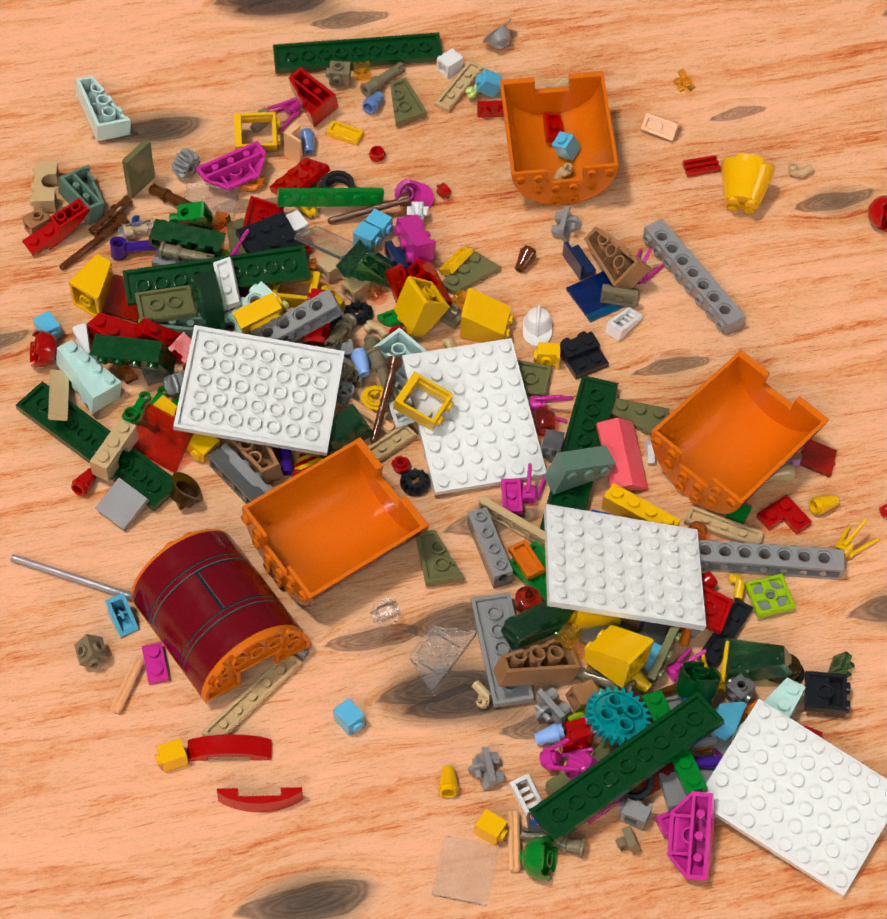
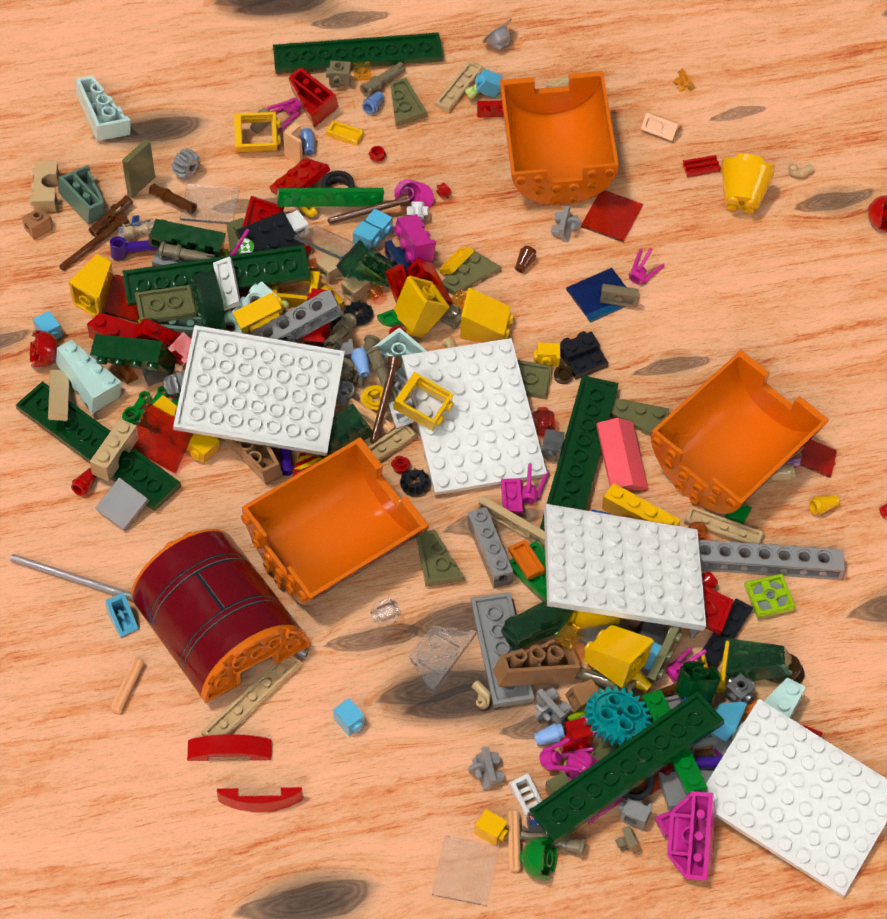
(59, 228): red slope -> none
(82, 337): white slope -> none
(91, 651): dark tan brick -> none
(155, 663): dark pink plate -> none
(171, 755): yellow brick -> none
(184, 490): dark brown piece -> none
(193, 214): green torso -> none
(220, 220): clear orange slope -> none
(234, 168): dark pink wedge -> none
(237, 473): dark grey piece -> none
(246, 247): none -> tile
(254, 186): orange arm -> none
(379, 327): tan arm -> none
(448, 782): yellow cone -> none
(449, 63): white brick -> none
(526, 598): clear red head -> none
(537, 326): white piece -> none
(540, 401): dark pink plant -> none
(552, 126): red plate -> none
(563, 171): tan arm -> none
(563, 374): none -> dark brown tile
(566, 146): medium azure brick -> none
(578, 261): dark blue panel -> none
(578, 467): sand green wedge -> none
(612, 215): none -> clear red piece
(616, 260): medium nougat wedge -> none
(625, 323): white slope -> none
(650, 456): white tile -> none
(685, 638): orange arm -> none
(694, 277): light grey brick -> none
(739, 585): yellow arm -> none
(786, 511): red plate -> none
(827, 693): black plate -> none
(841, 663): clear green tile -> none
(847, 545): yellow plant -> none

